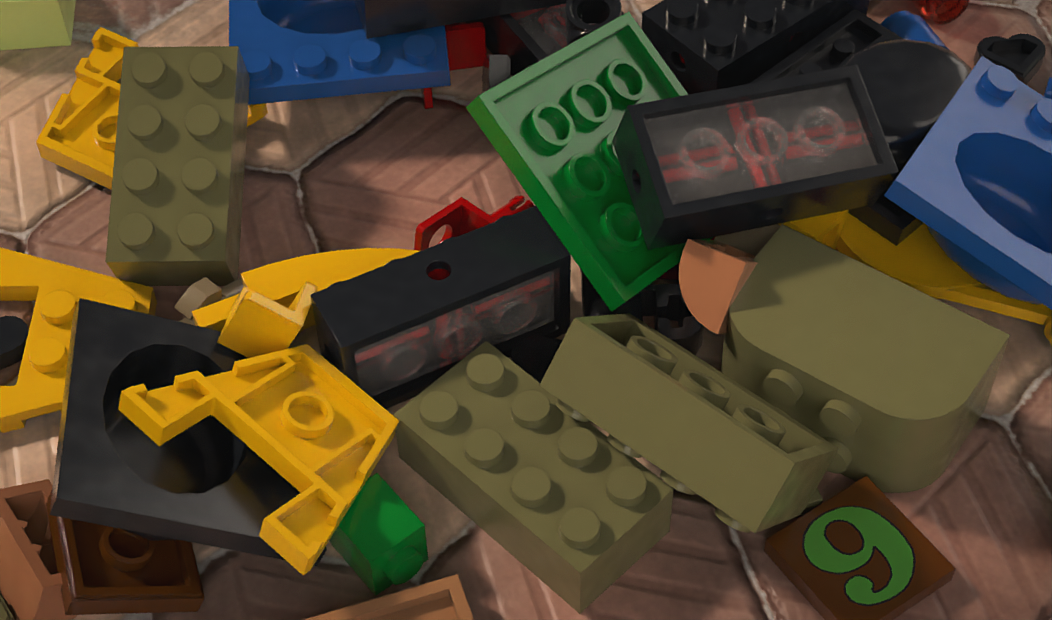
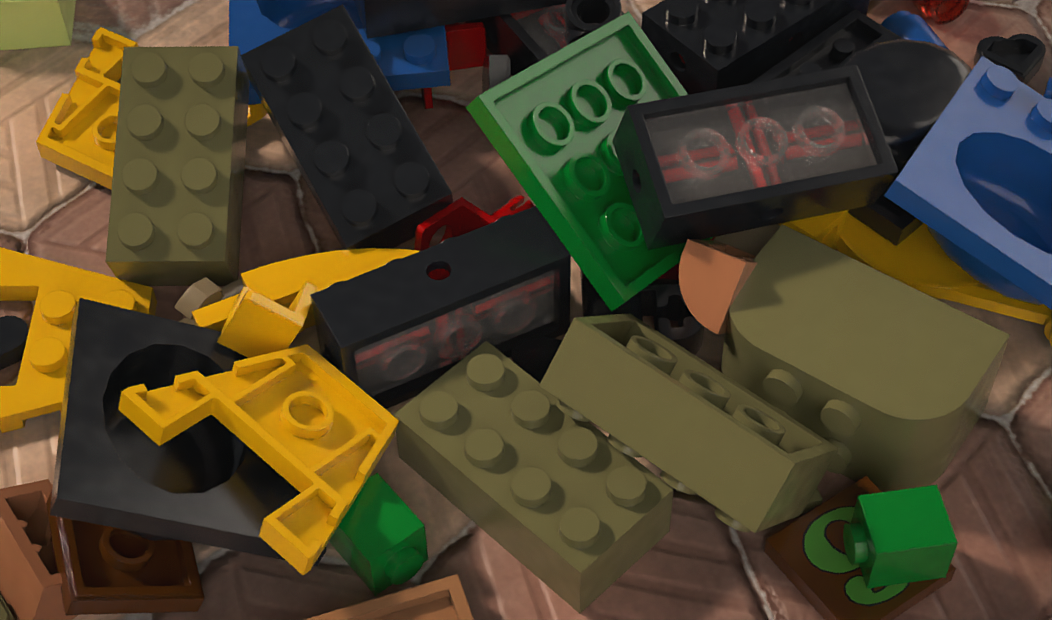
(347, 132): none -> black brick
(900, 536): none -> green brick

